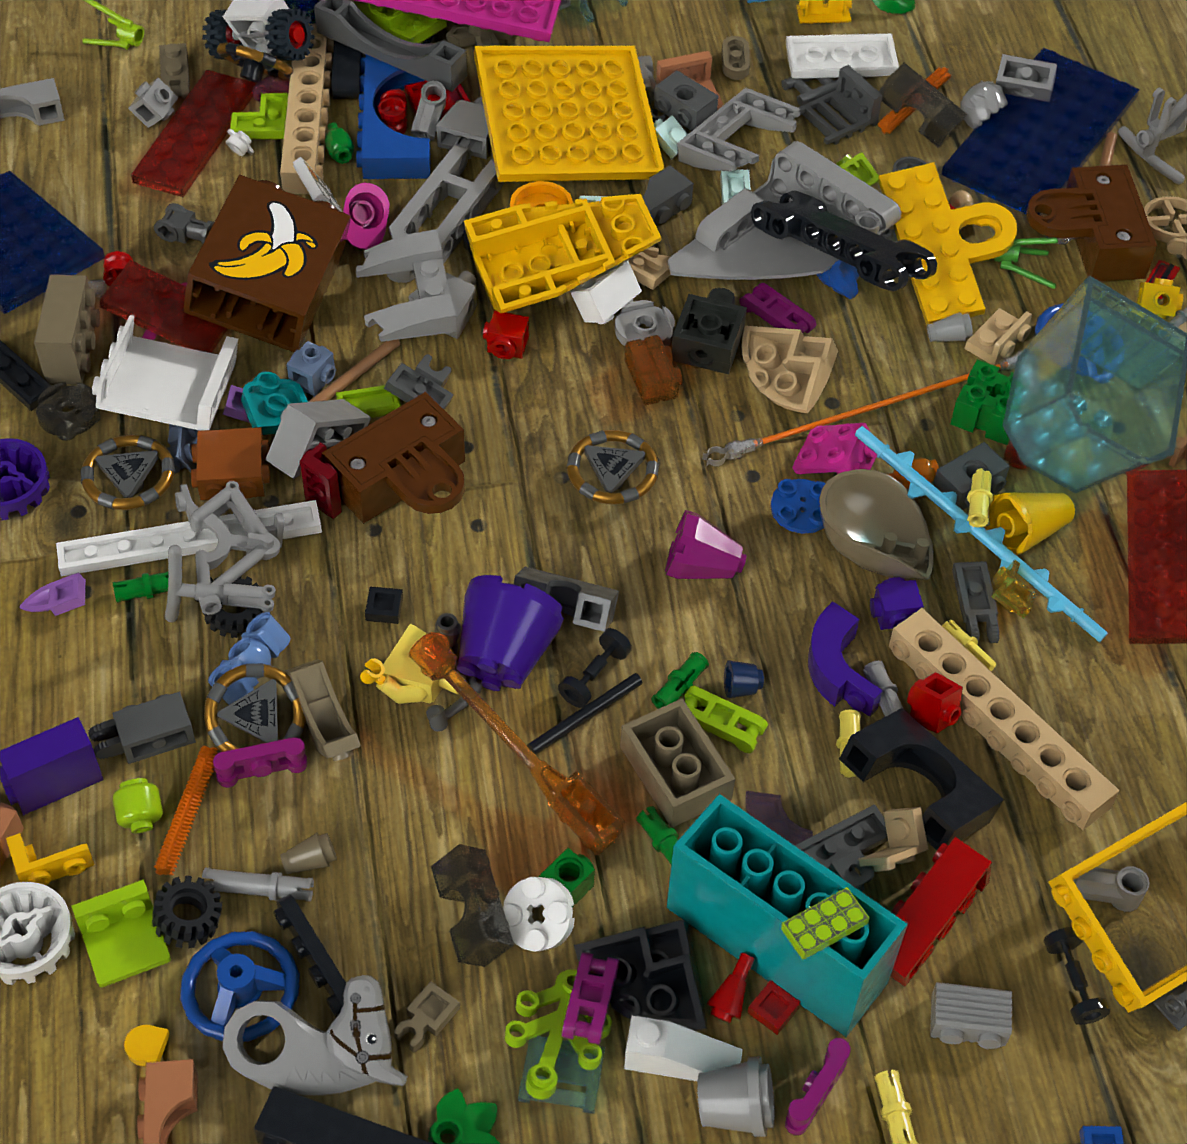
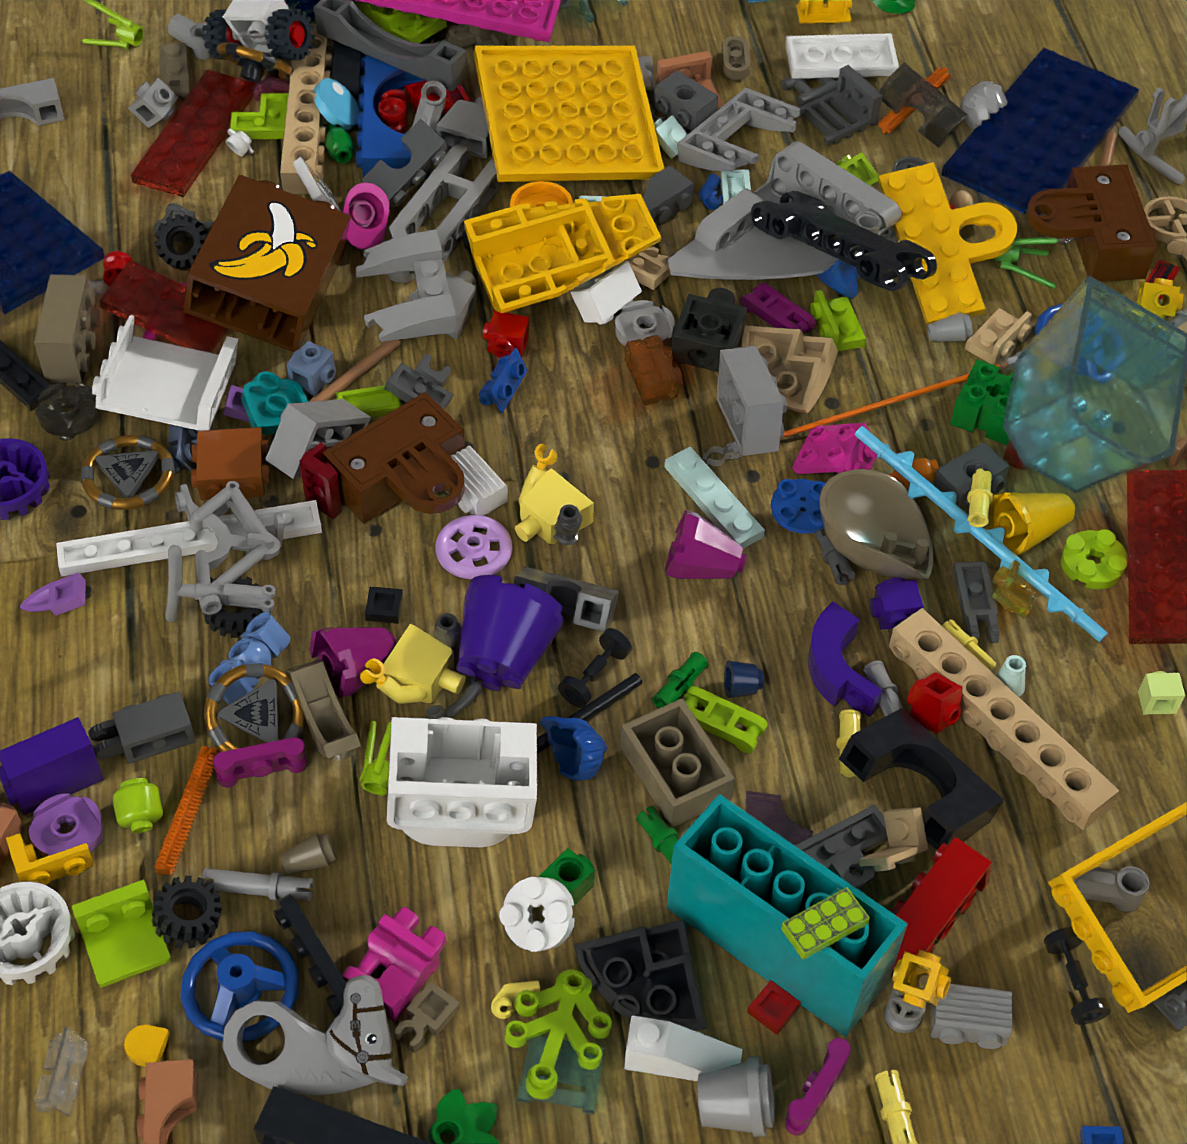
(66, 1060): none -> clear hinge
(72, 810): none -> medium lavender plate
(140, 587): green pin -> none
(169, 231): none -> black tyre
(189, 33): none -> light grey piece
(336, 103): none -> medium azure tile
(346, 652): none -> magenta cone
(375, 775): none -> lime plant
(405, 956): none -> dark pink hips
(425, 149): none -> dark grey arch
(461, 780): none -> white brick
(465, 525): none -> lavender plate
(482, 485): none -> white brick
(483, 929): clear smoke arch -> none
(504, 382): none -> blue hinge
(504, 1002): none -> light yellow arm
(551, 504): none -> light yellow torso
(570, 796): clear orange bar -> none
(575, 746): none -> blue hair
(590, 997): magenta plate -> none
(613, 466): piece -> none
(709, 194): none -> blue arm
(714, 497): none -> light aqua plate
(729, 997): red cone -> none
(750, 400): none -> light grey brick
(837, 321): none -> lime bracket
(838, 563): none -> dark grey pin
(899, 1020): none -> light grey wheel
(911, 969): none -> yellow brick
(1013, 674): none -> light aqua cone
(1026, 77): light grey brick -> none
(1098, 544): none -> lime plate
(1161, 693): none -> yellowish green plate

